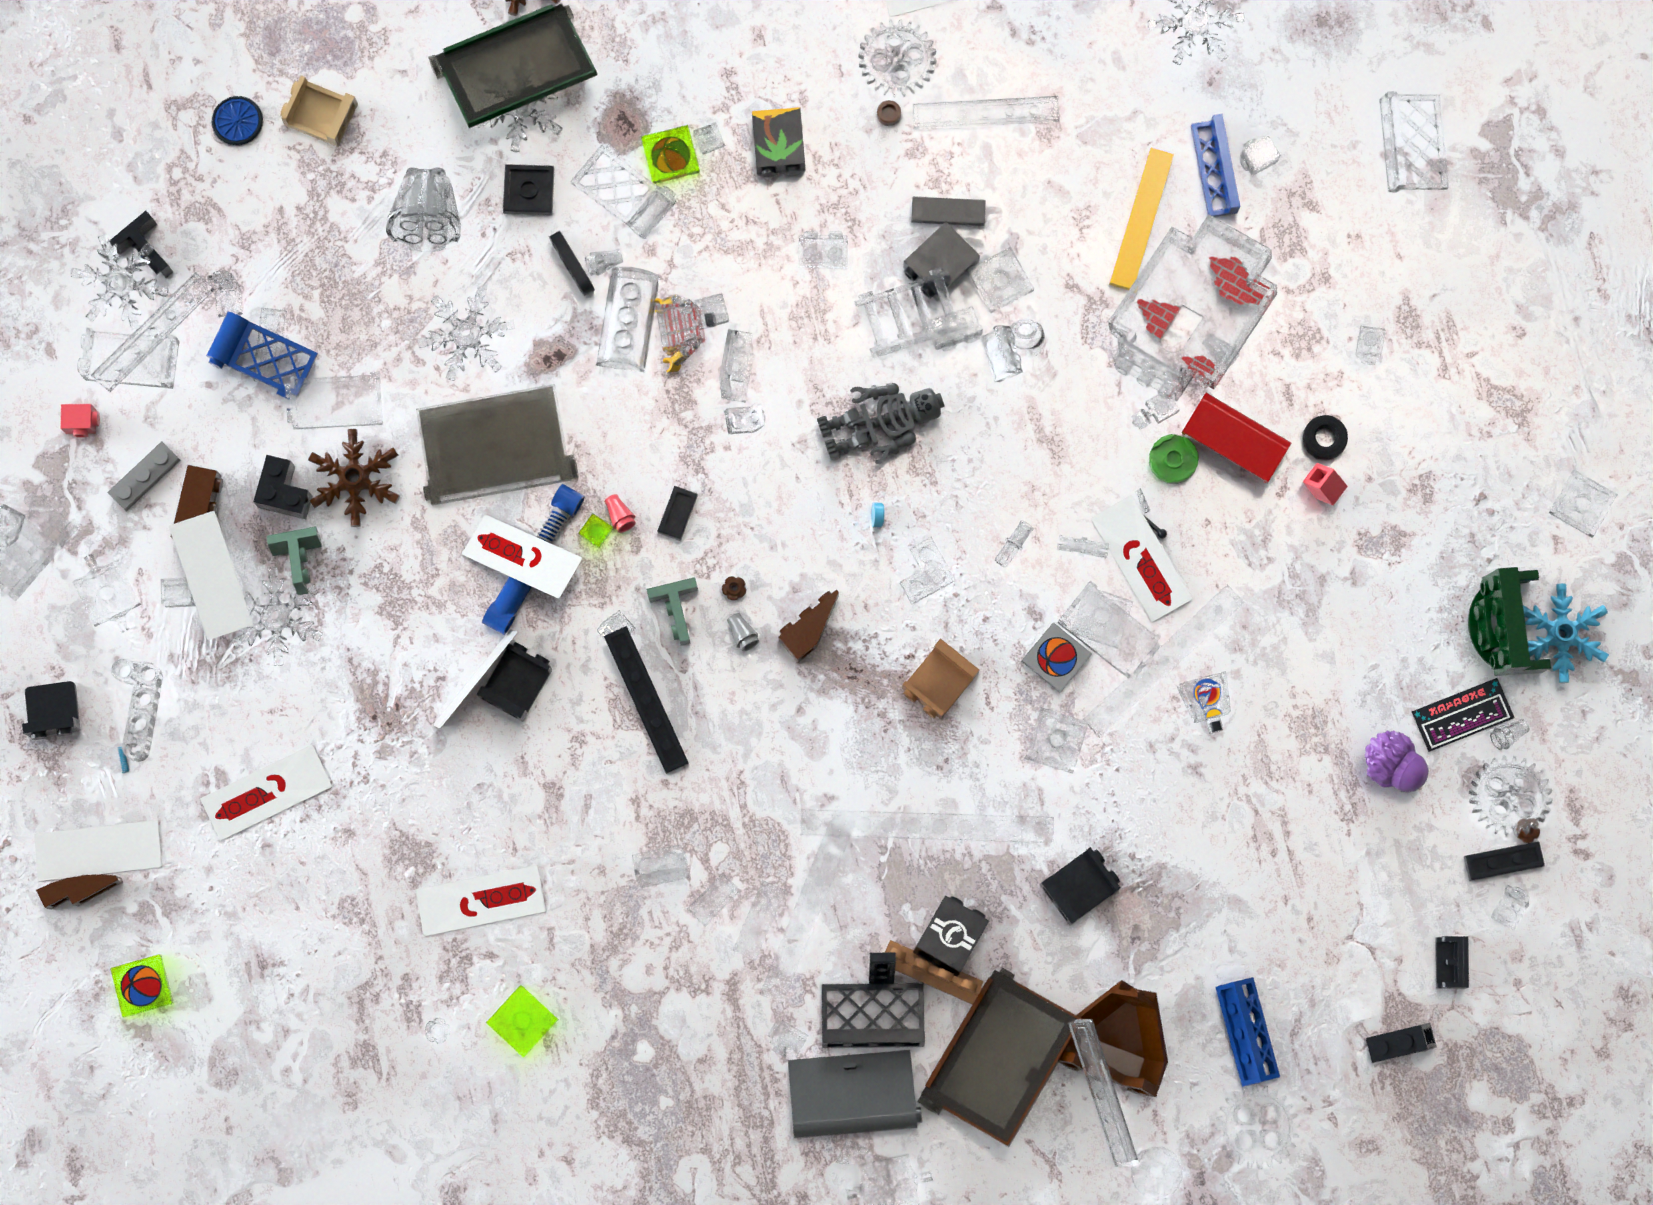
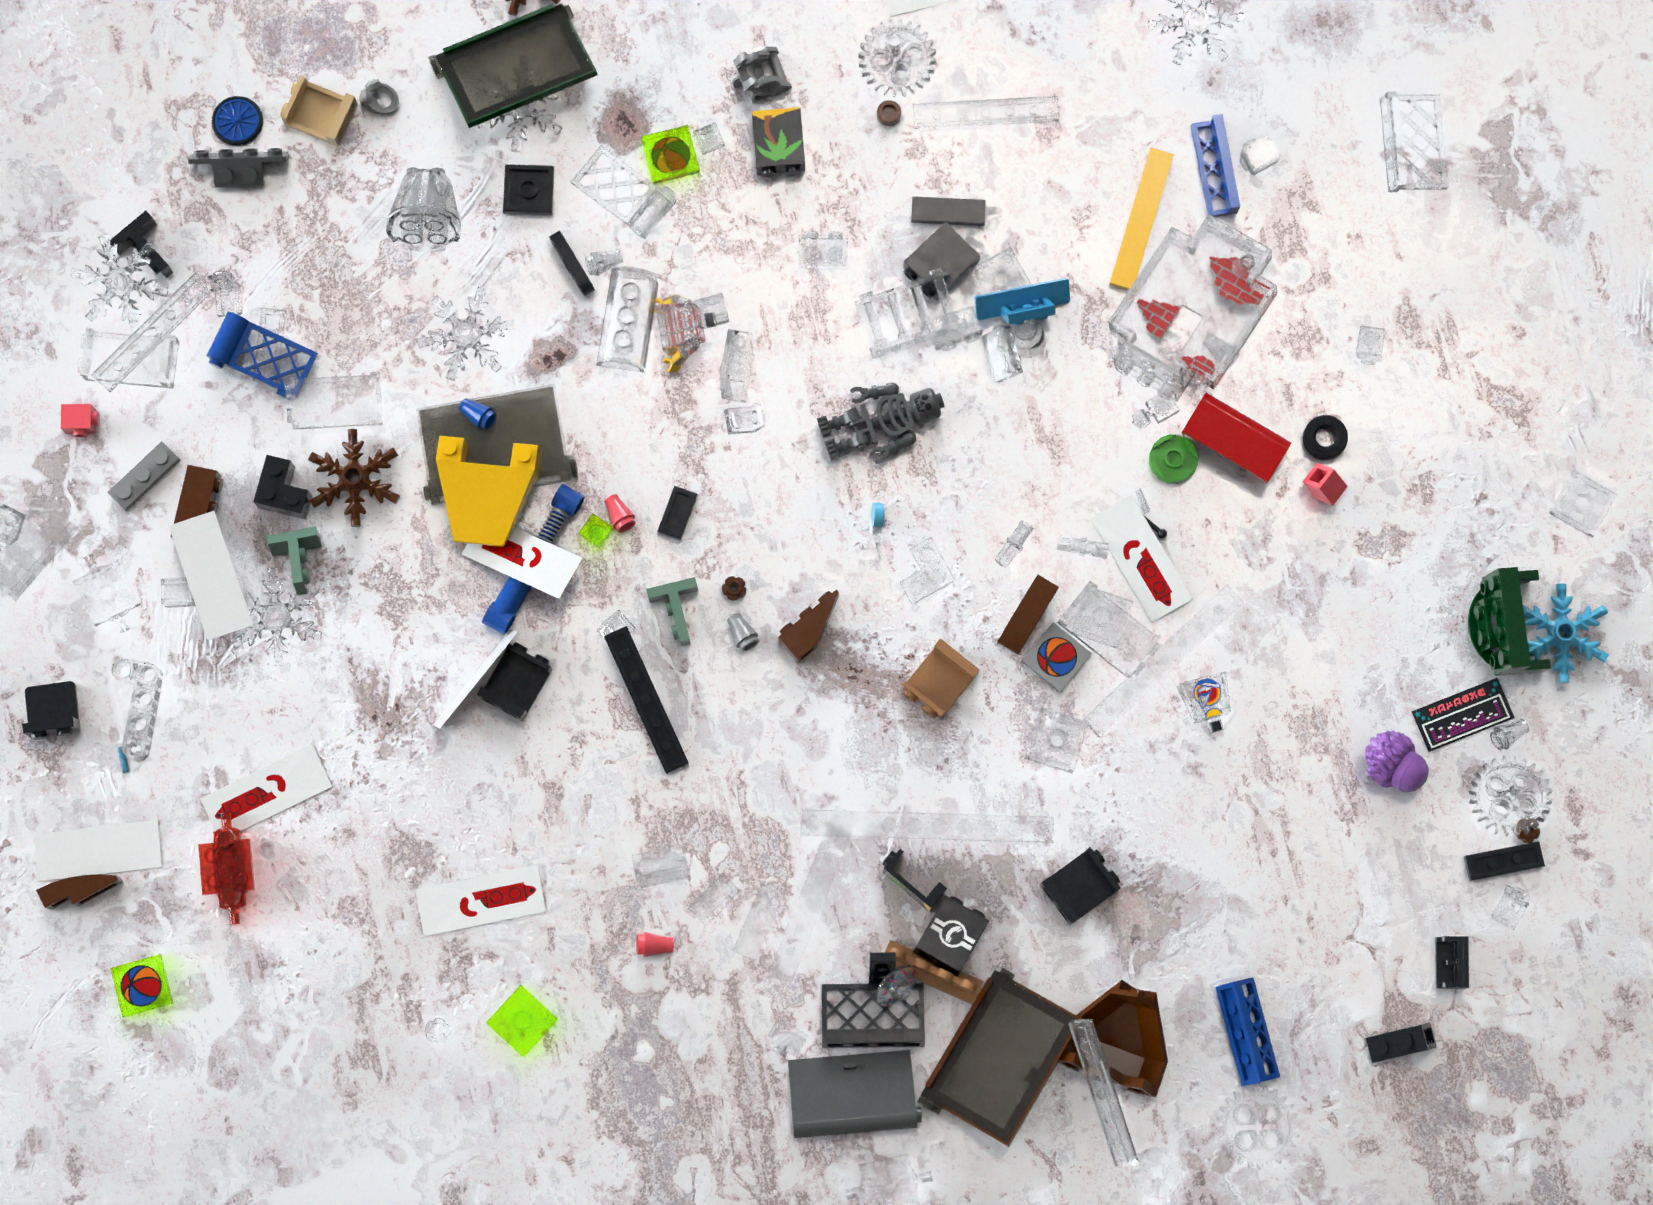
(227, 868): none -> clear red piece
(238, 169): none -> dark grey bracket
(367, 99): none -> light grey piece
(478, 414): none -> blue cone
(485, 497): none -> yellow wedge
(652, 944): none -> coral cone
(753, 78): none -> light grey piece
(896, 986): none -> clear dish
(926, 902): none -> black panel
(1023, 302): none -> dark azure bracket
(1028, 614): none -> reddish brown slope
(1243, 265): none -> clear pin

